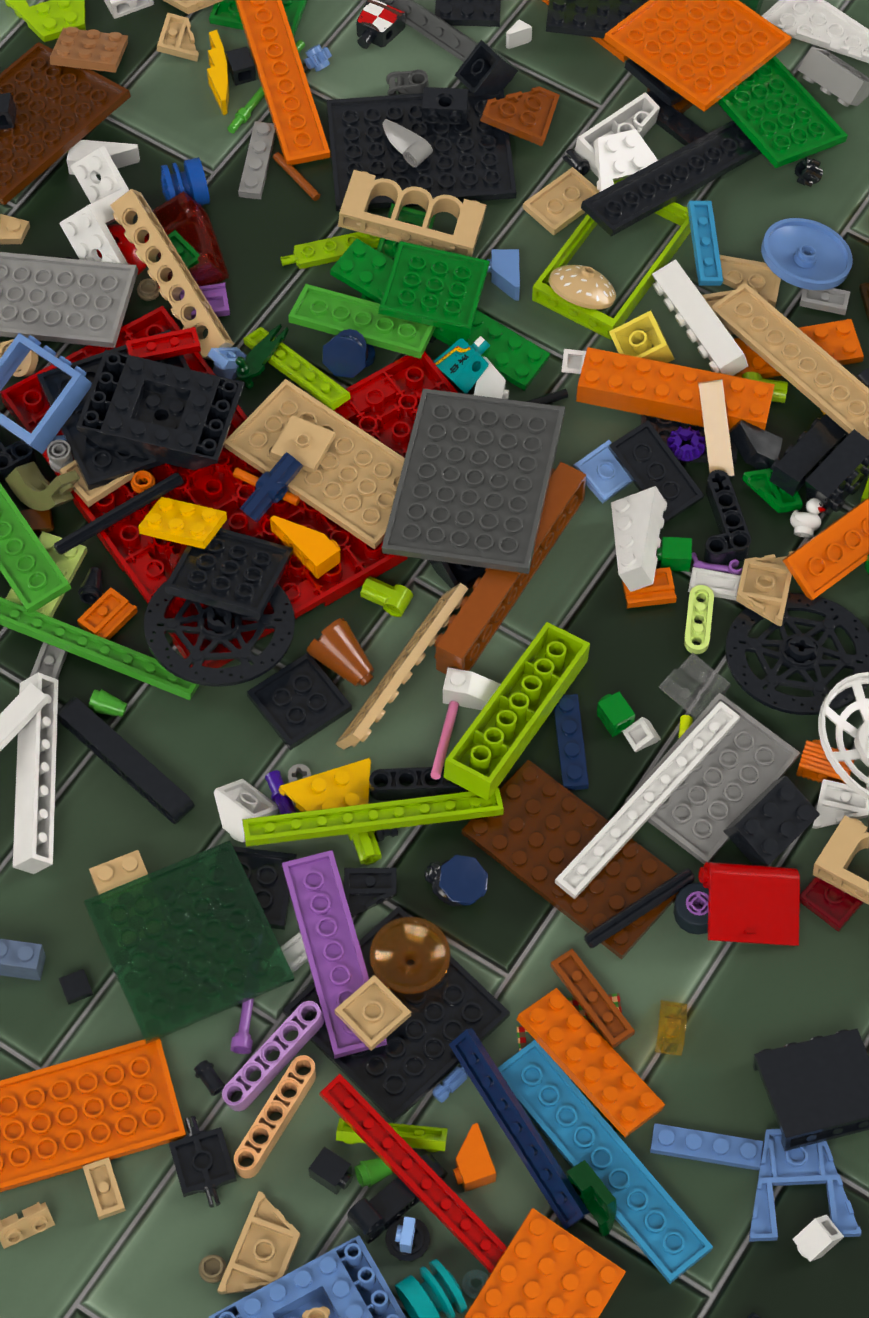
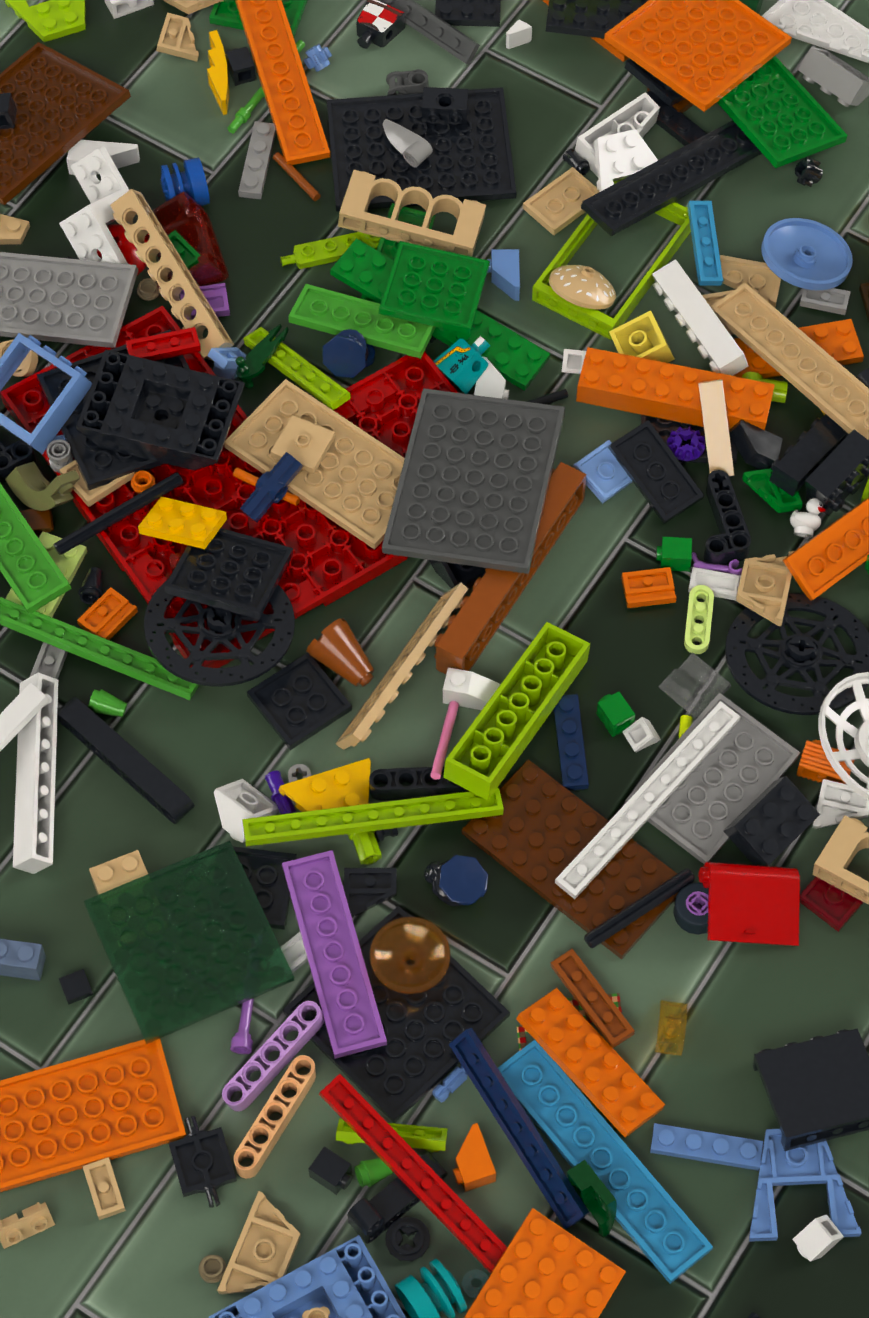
(89, 49): medium nougat plate -> none
(209, 1077): black pin -> none
(308, 545): light orange slope -> none
(372, 1012): tan plate -> none
(393, 599): lime piece -> none
(405, 1234): light blue plate -> none
(485, 70): black slope -> none
(523, 114): dark orange plate -> none
(636, 535): white wedge -> none

